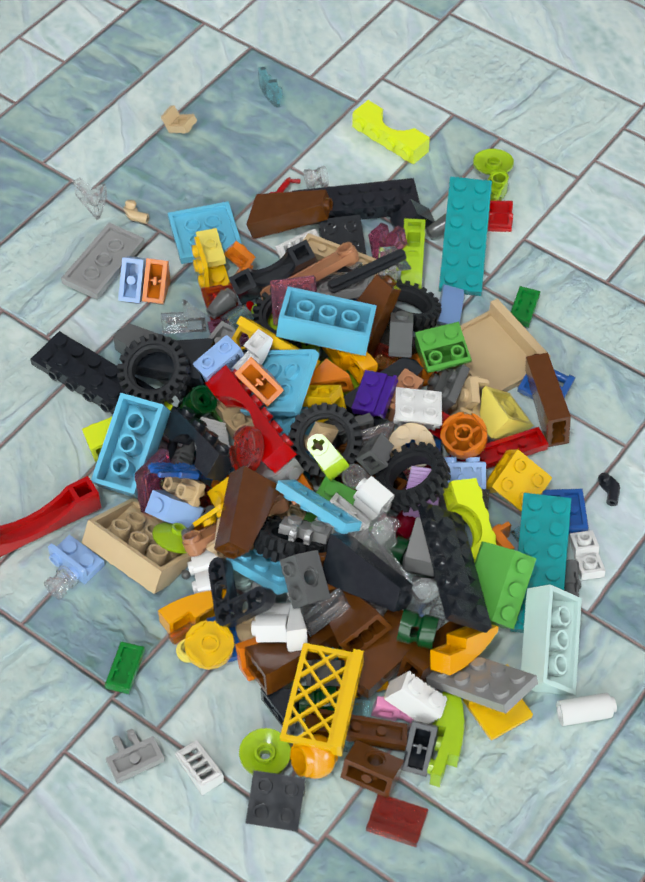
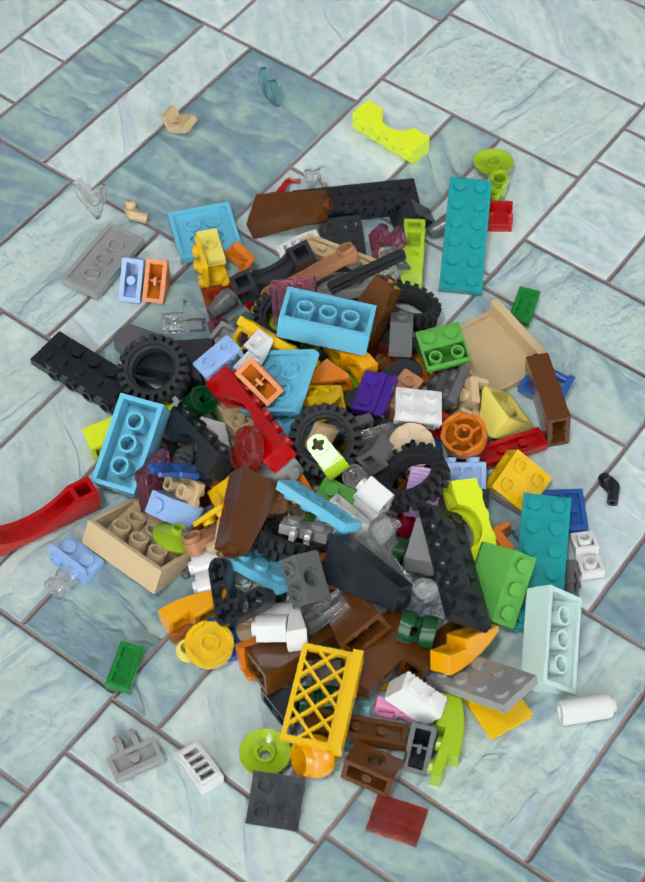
(452, 302): medium blue slope -> none

